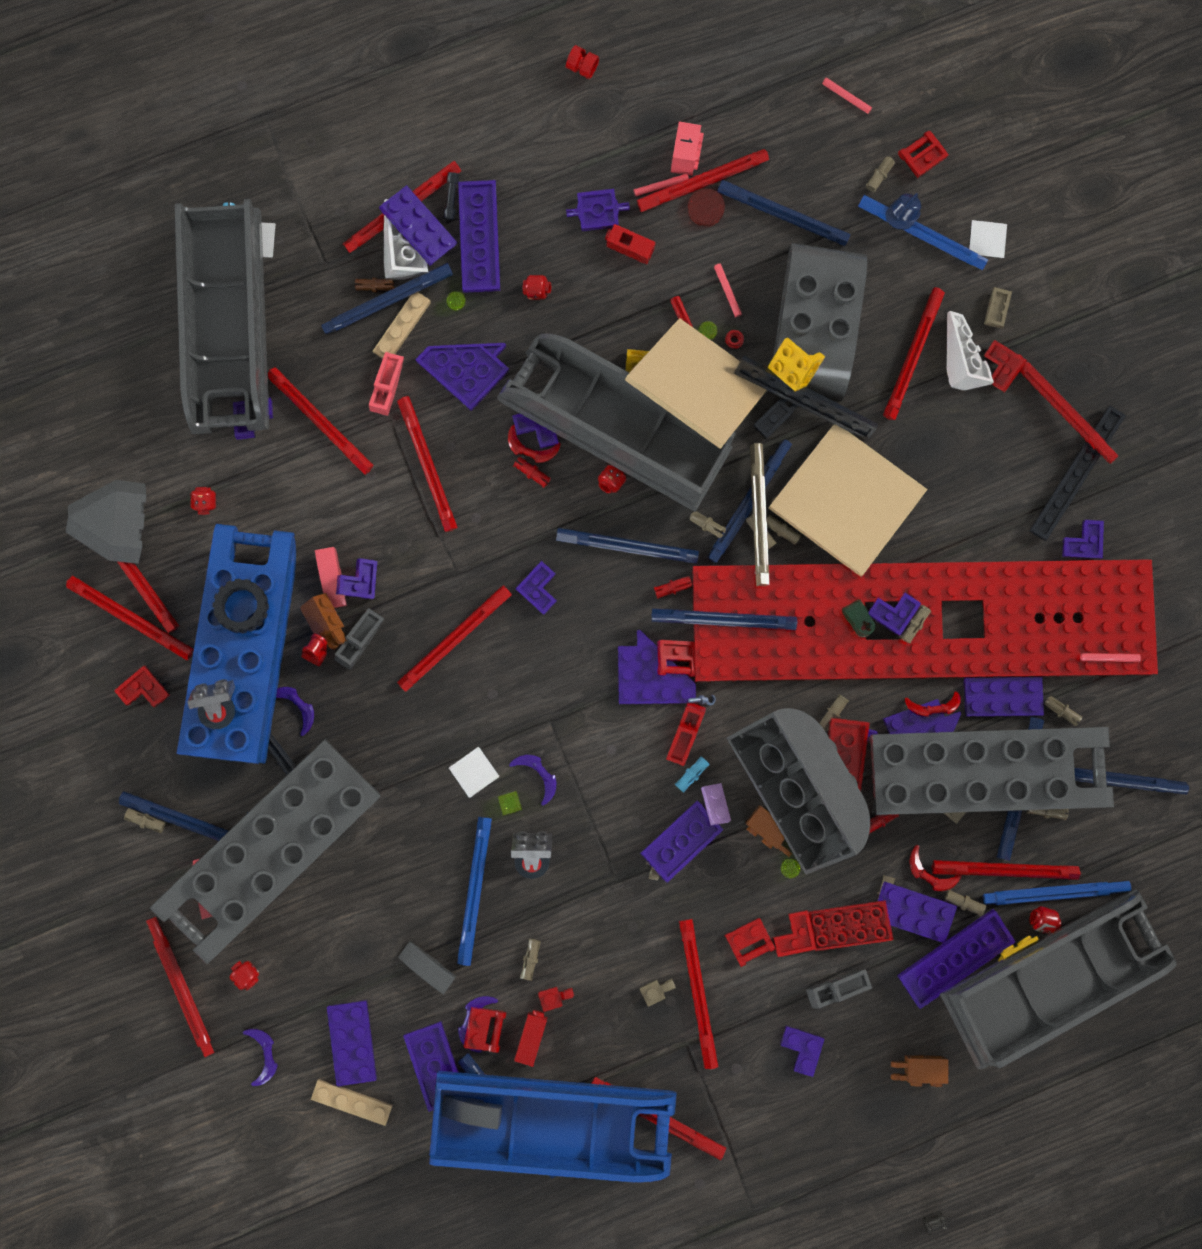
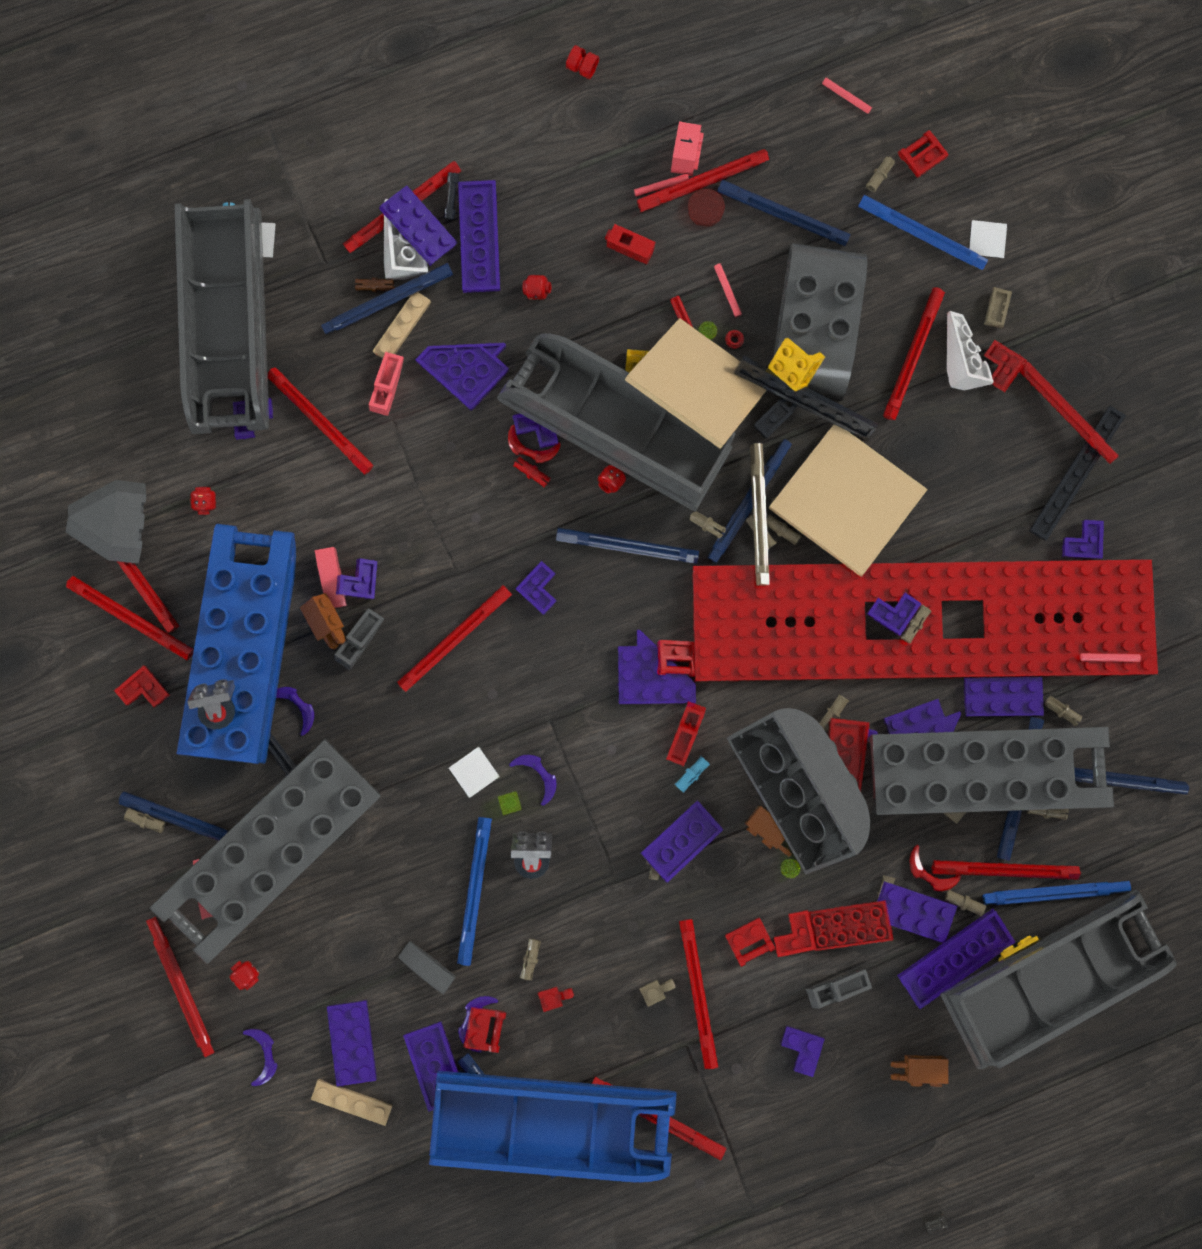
(228, 590): black tyre -> none
(315, 650): red piece -> none
(427, 464): red piece -> none
(456, 301): clear neon green plate -> none
(472, 1111): dark grey slope -> none
(531, 1038): red brick -> none
(597, 209): dark purple plate -> none
(673, 587): red axle -> none
(701, 700): sand blue hand -> none
(716, 804): lavender plate -> none
(724, 619): dark blue piece -> none
(858, 616): clear green piece -> none
(880, 821): red axle -> none
(904, 211): dark blue piece -> none
(946, 708): red piece -> none
(1045, 920): red head -> none

